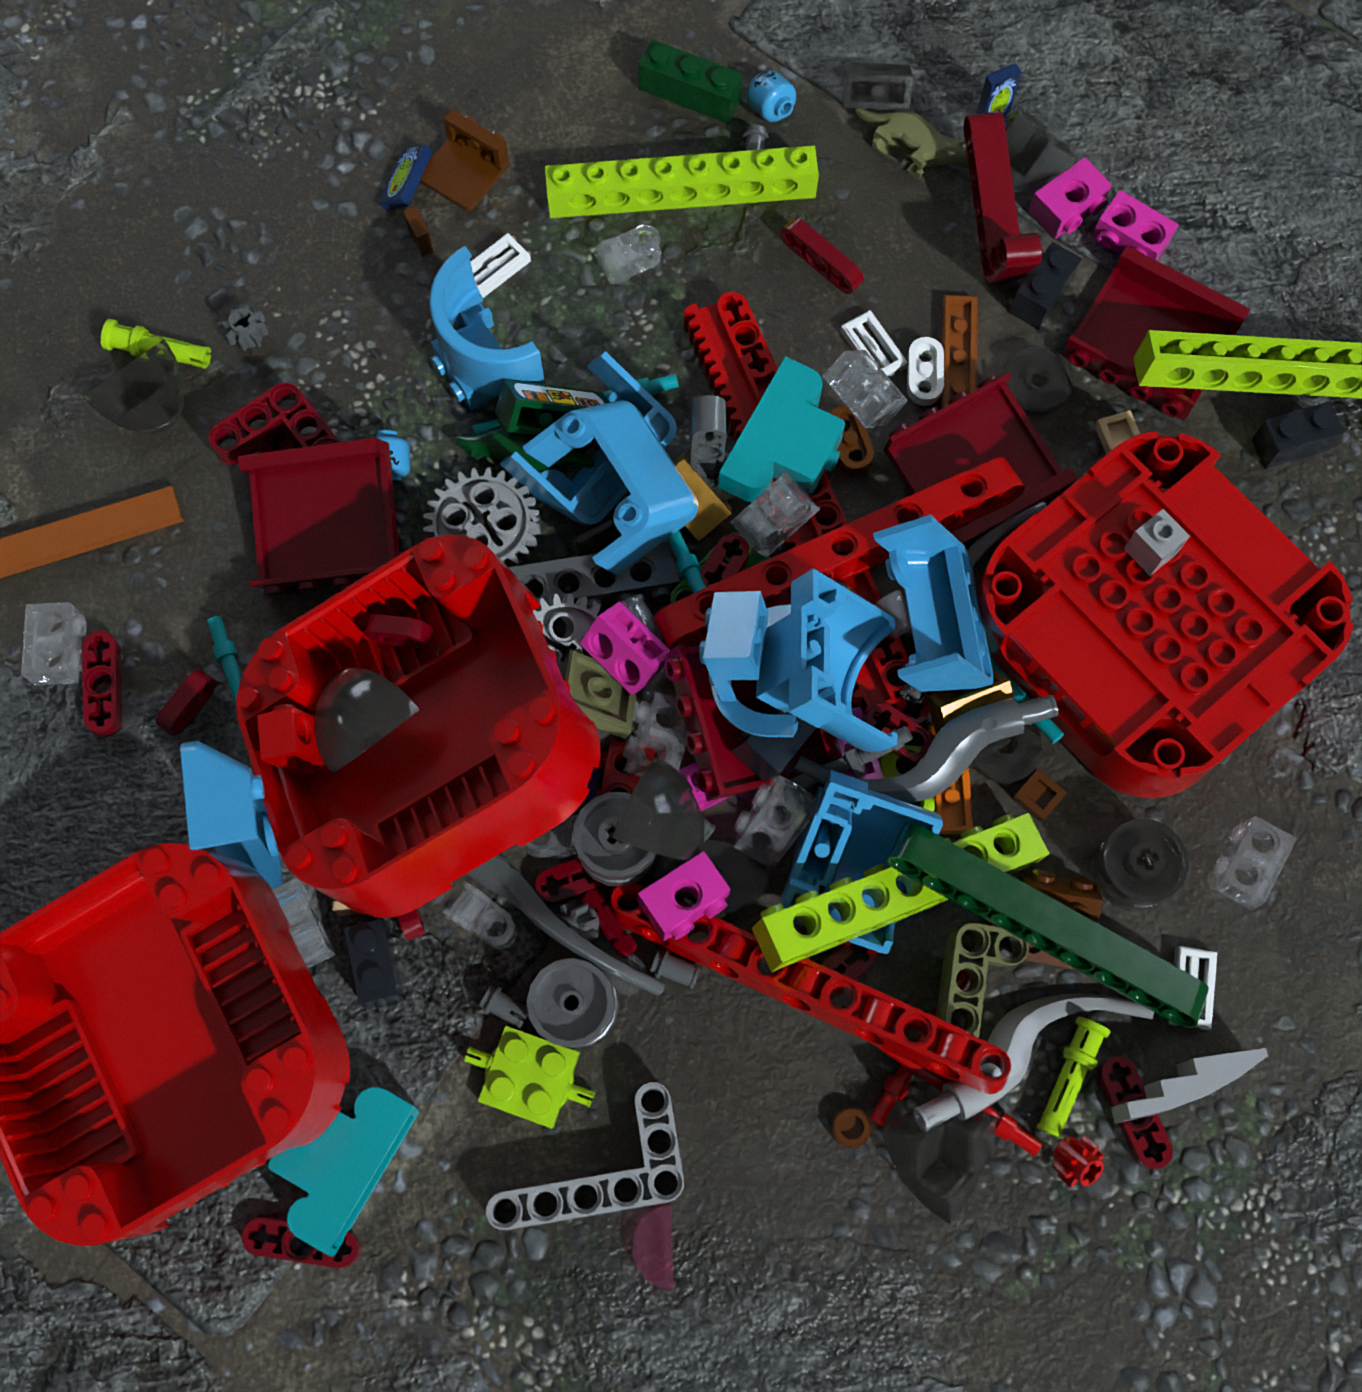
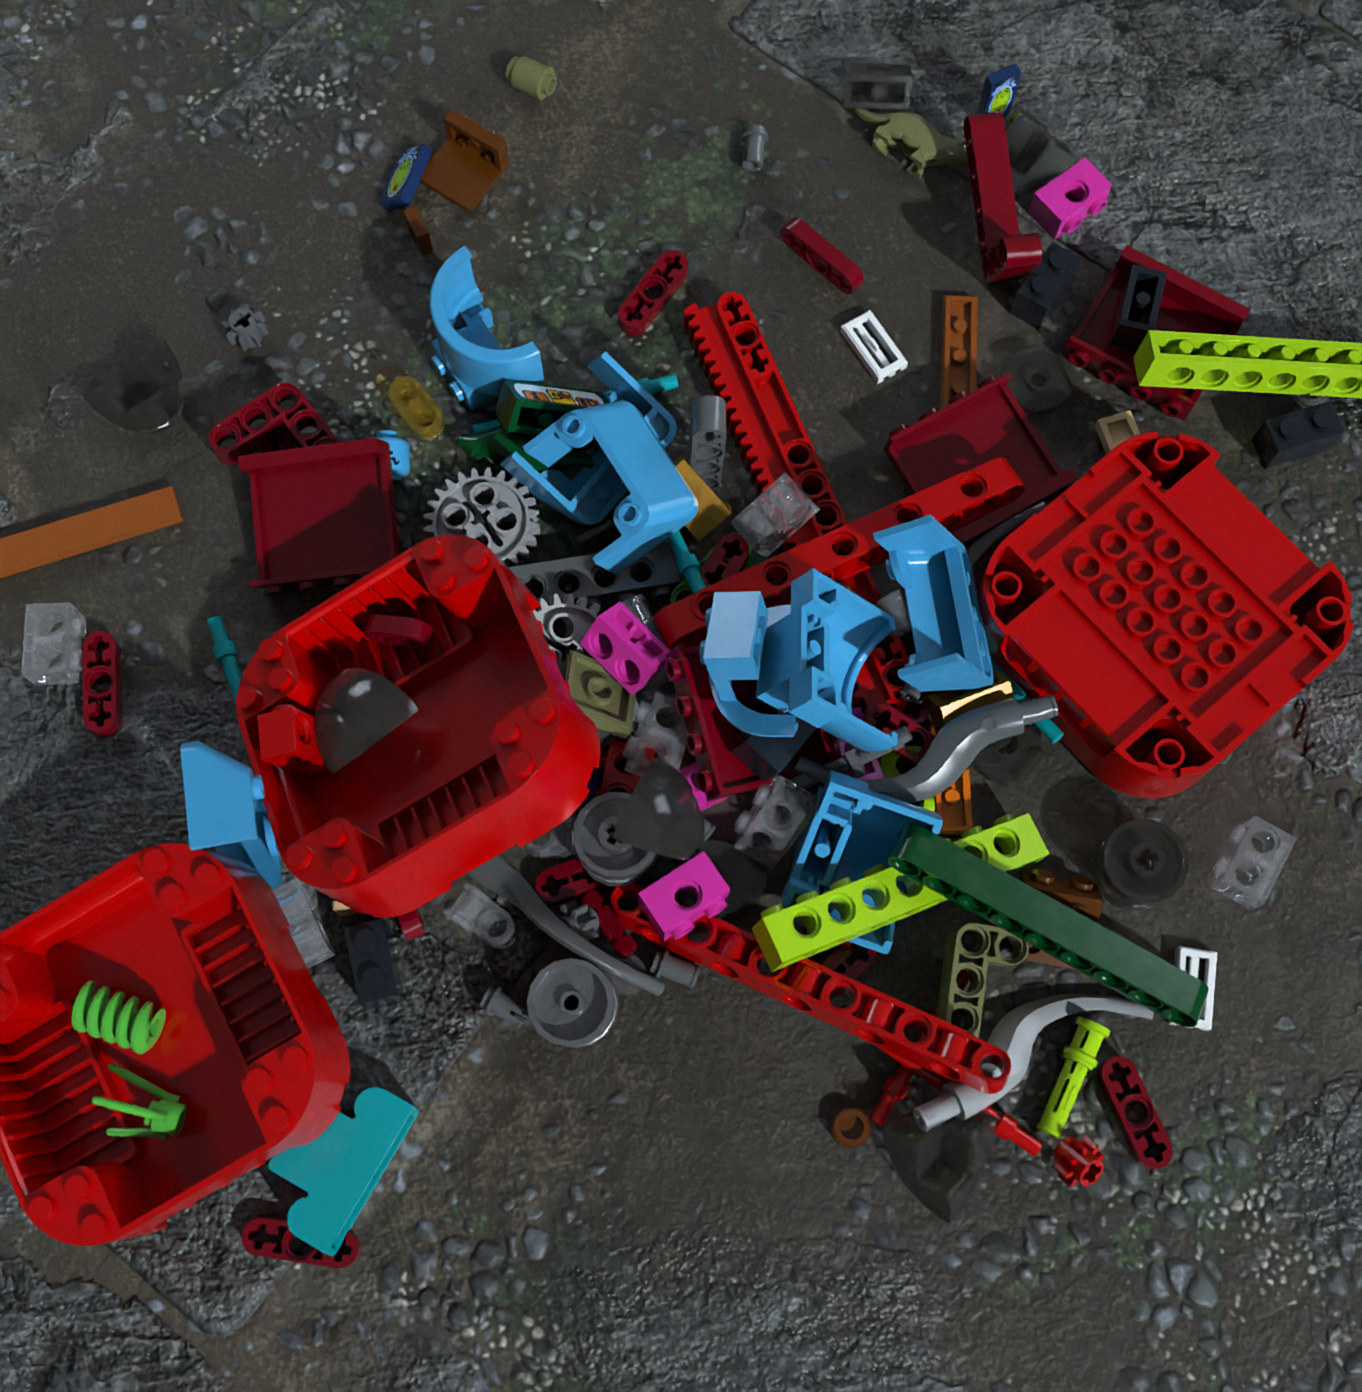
(116, 1021): none -> bright green piece
(139, 340): lime pin -> none
(163, 1116): none -> bright green plant
(186, 702): dark red beam -> none
(417, 410): none -> clear yellow plate
(499, 269): white tile -> none
(529, 1077): lime plate -> none
(531, 77): none -> olive brick
(604, 1184): light grey beam -> none
(627, 255): clear piece -> none
(653, 307): none -> dark red beam
(653, 1248): clear pink tile -> none
(682, 181): lime brick -> none
(690, 81): dark green brick -> none
(771, 96): dark azure head -> none
(784, 436): teal brick -> none
(854, 442): reddish brown plate -> none
(864, 388): clear brick -> none
(925, 374): white plate -> none
(1039, 795): reddish brown tile -> none
(1137, 224): dark pink brick -> none
(1138, 307): none -> black brick
(1156, 542): light grey brick -> none
(1196, 1080): light grey slope -> none

